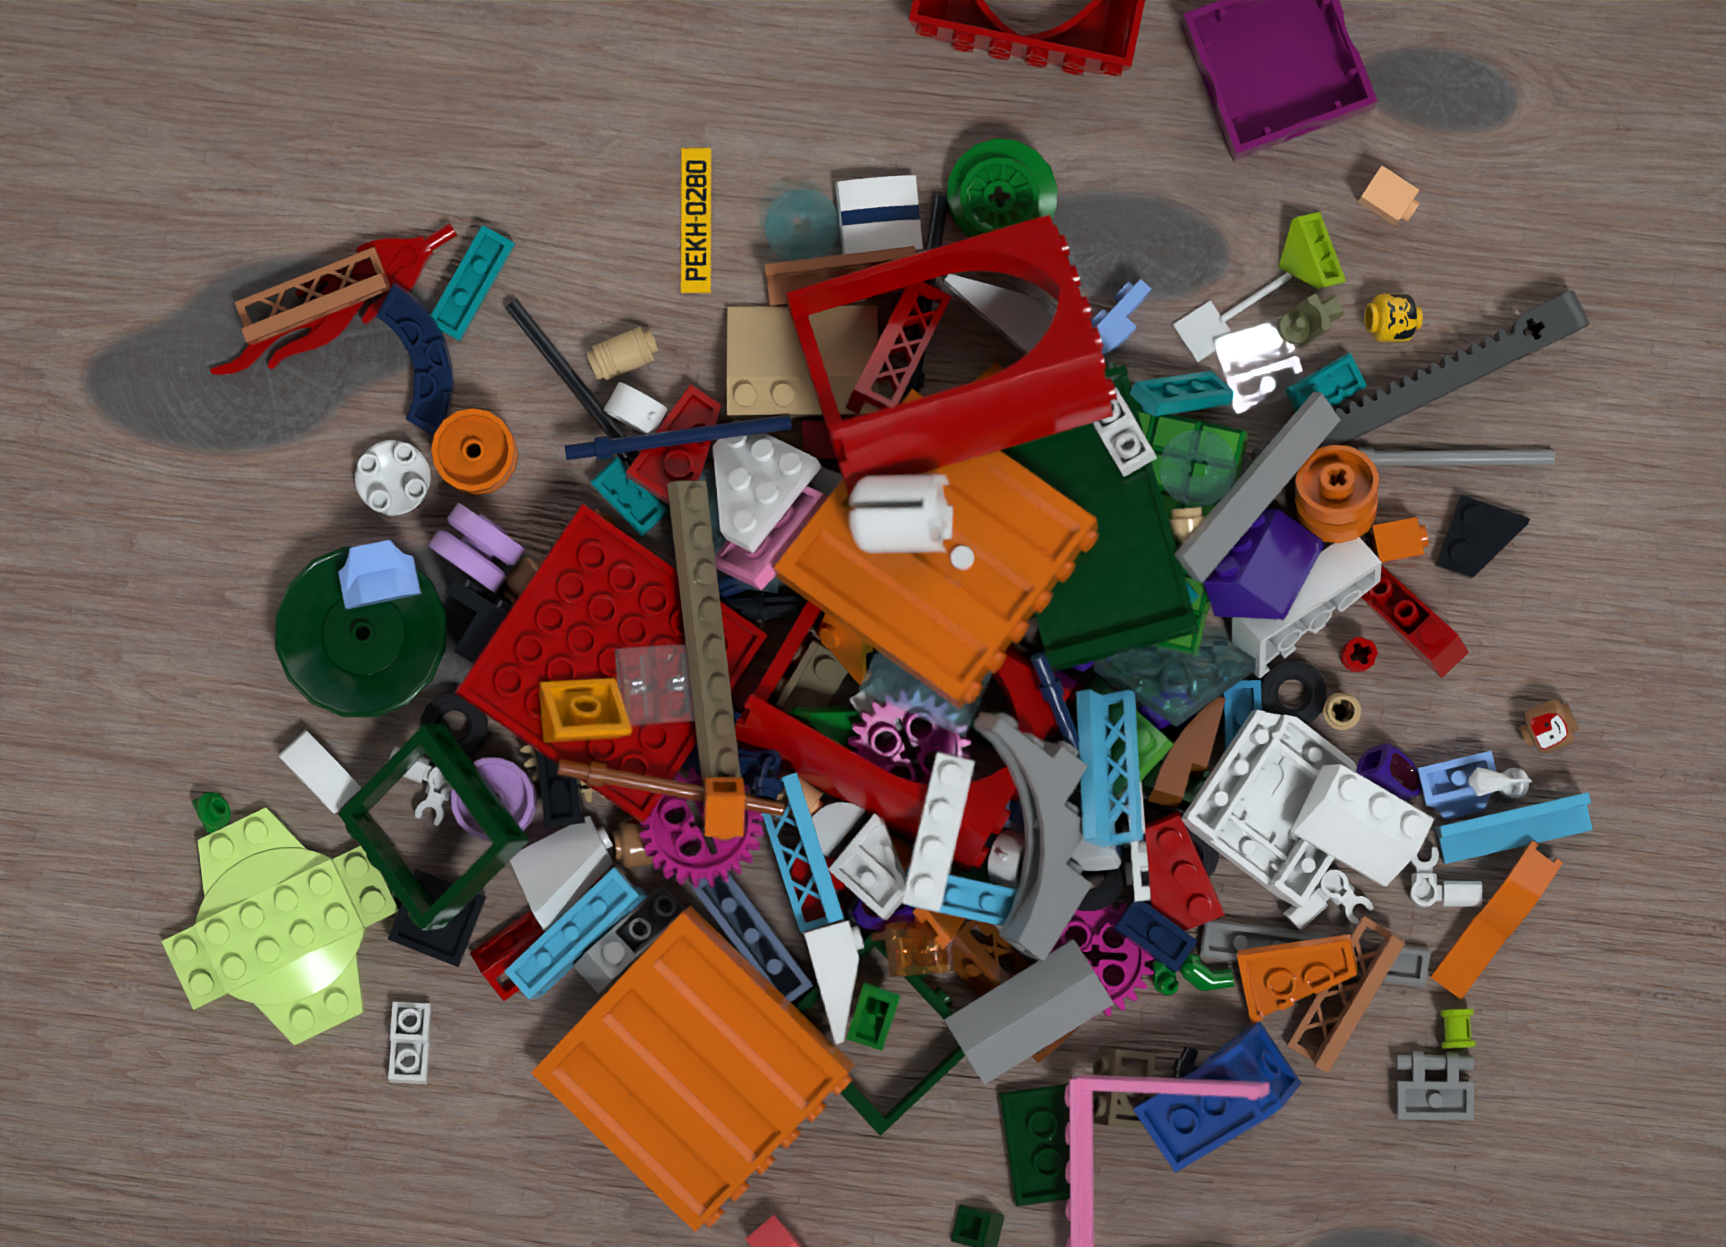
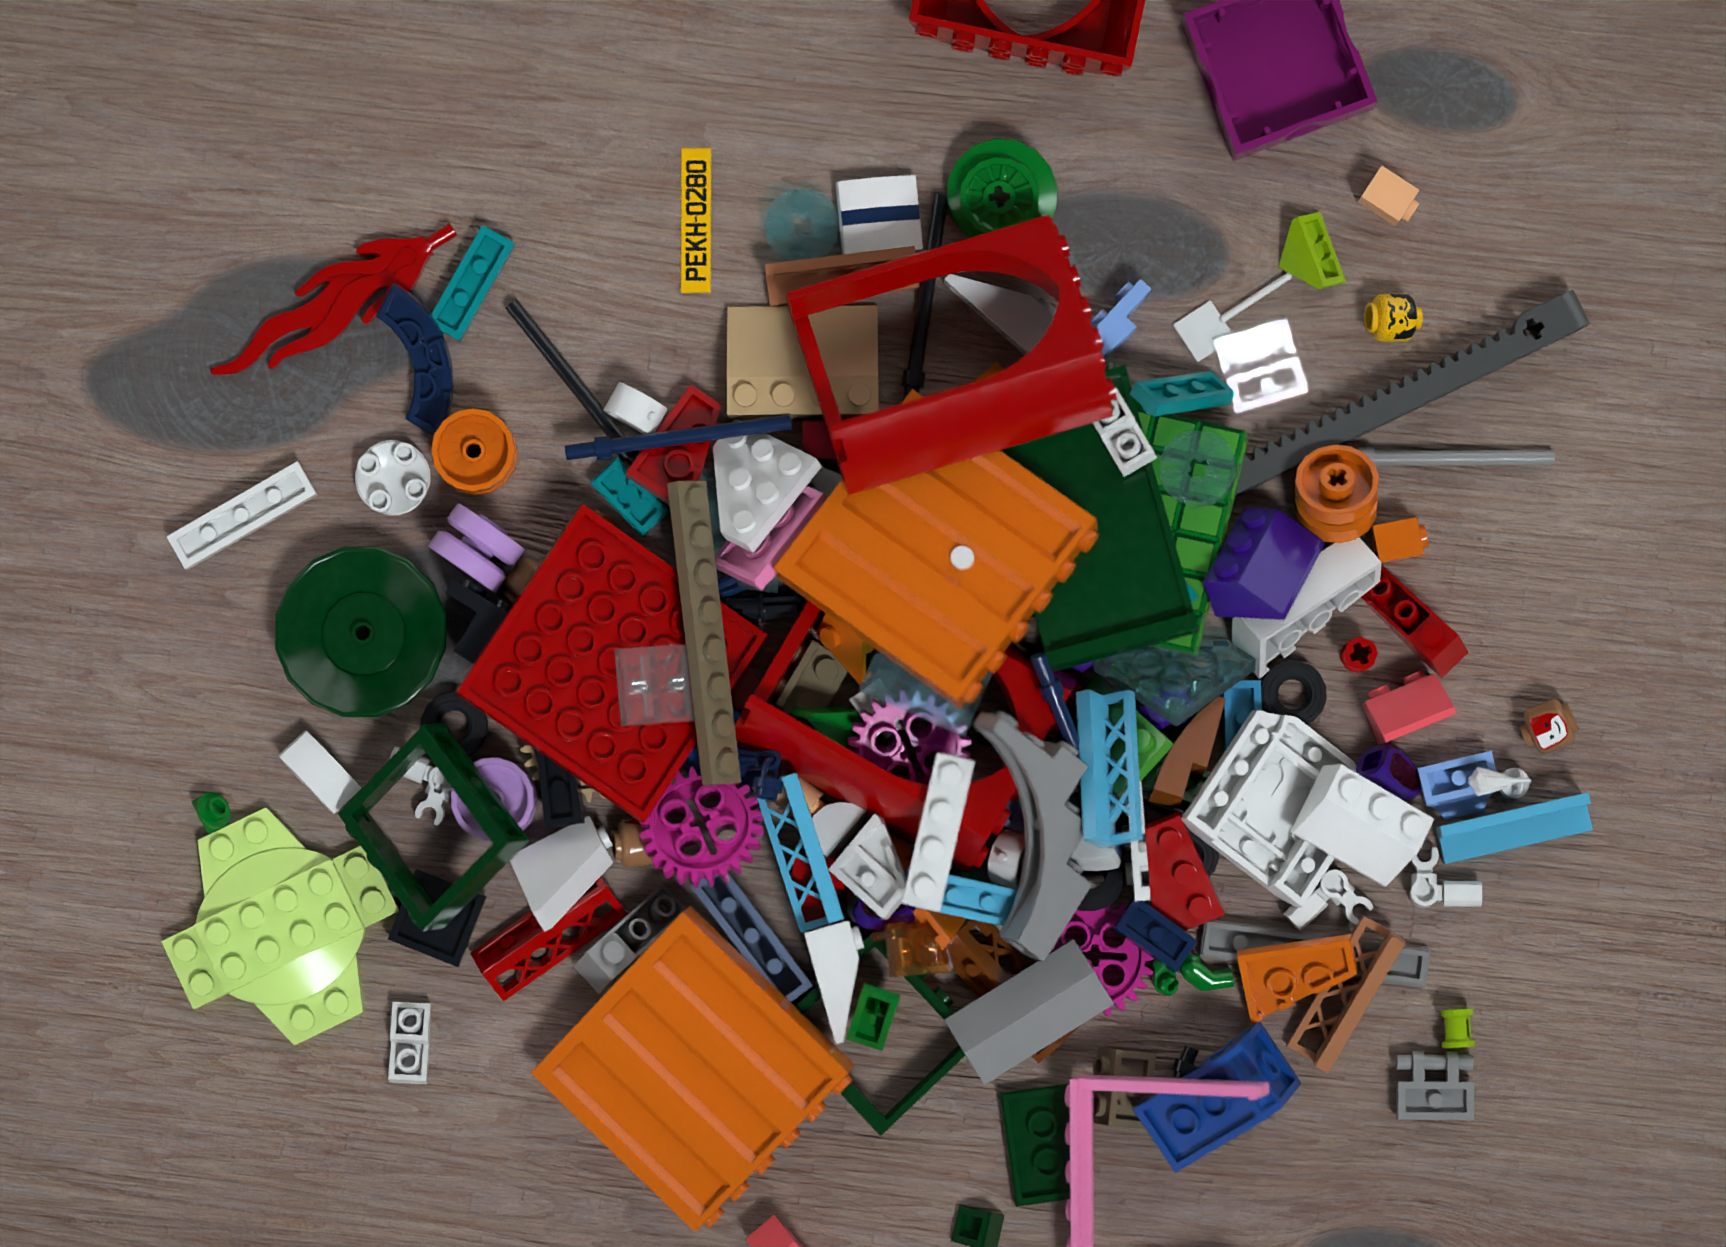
(242, 515): none -> white plate
(316, 308): nougat fence -> none
(377, 575): light blue slope -> none
(575, 934): medium azure fence -> none
(582, 710): light orange slope -> none
(597, 774): dark orange bar -> none
(622, 353): tan head -> none
(724, 808): orange brick -> none
(886, 346): red fence -> none
(900, 514): white cylinder -> none
(1184, 523): tan cone -> none
(1257, 487): light grey tile -> none
(1309, 320): olive hips -> none
(1335, 381): teal plate -> none
(1351, 706): tan cone -> none
(1407, 707): none -> coral slope
(1477, 536): black wing -> none
(1496, 921): orange piece -> none

